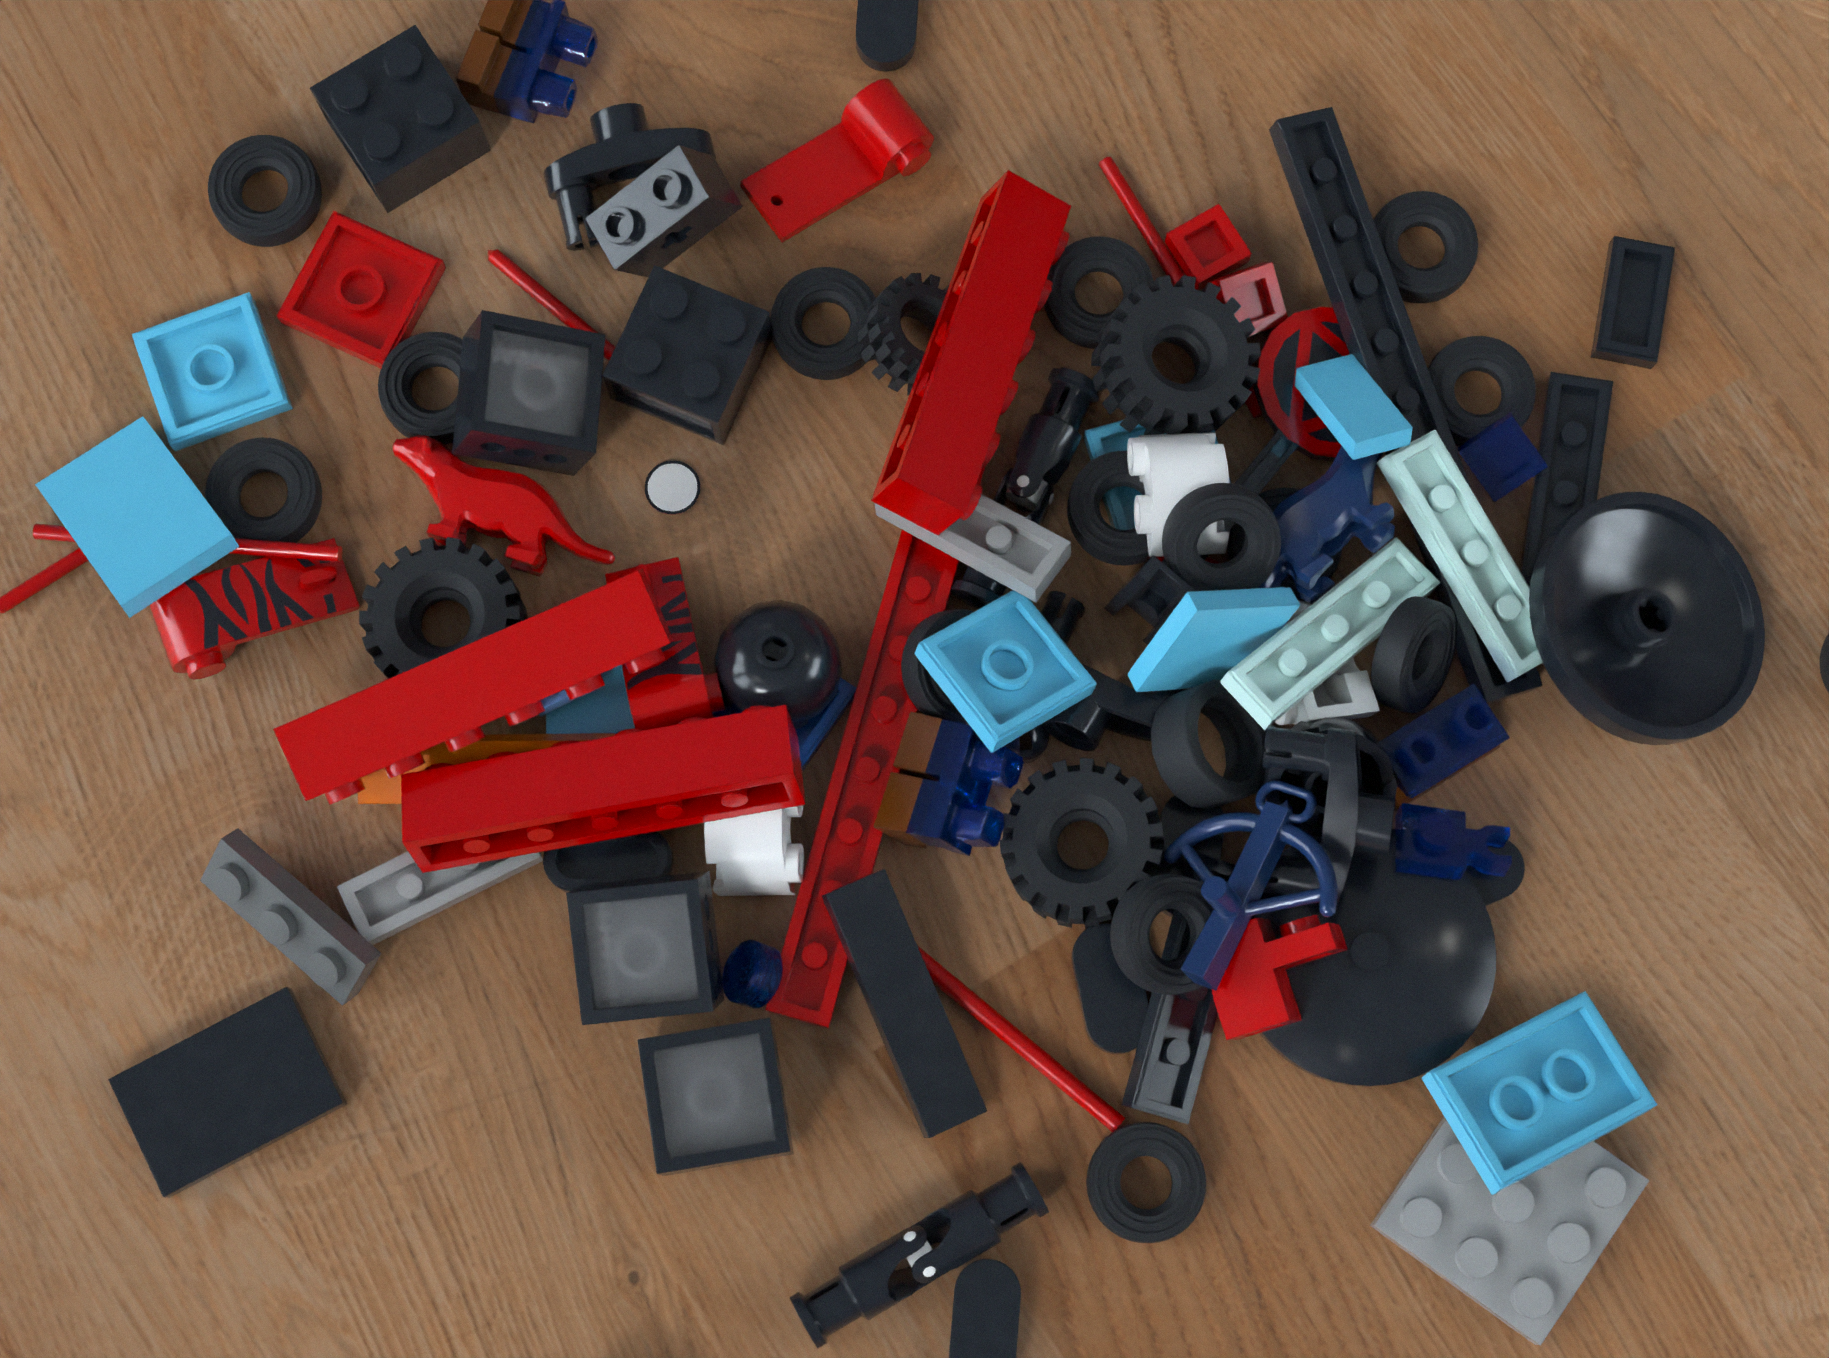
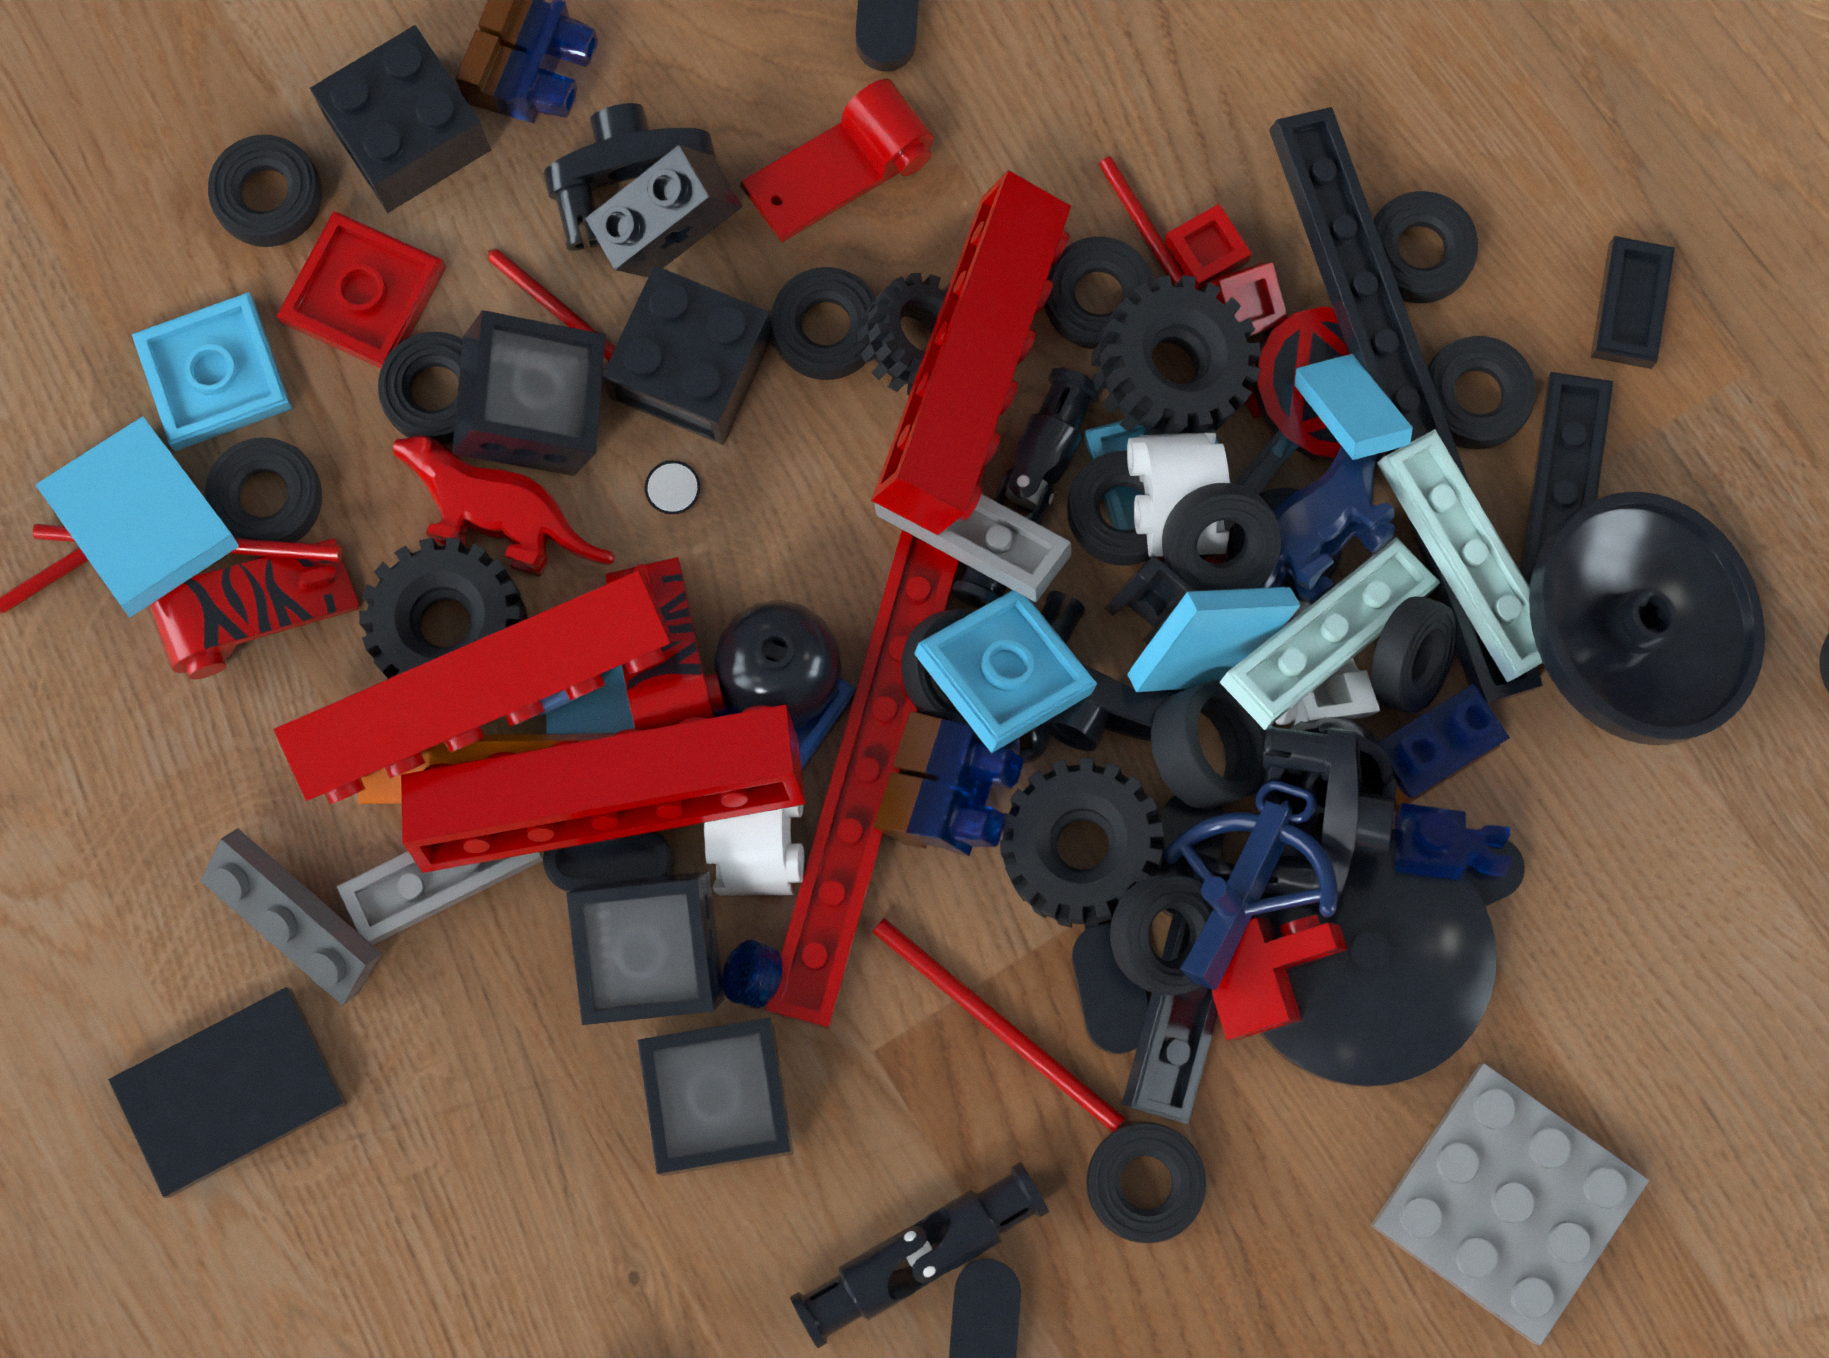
(904, 1003): black tile -> none
(1502, 457): clear blue tile -> none
(1538, 1092): medium azure tile -> none

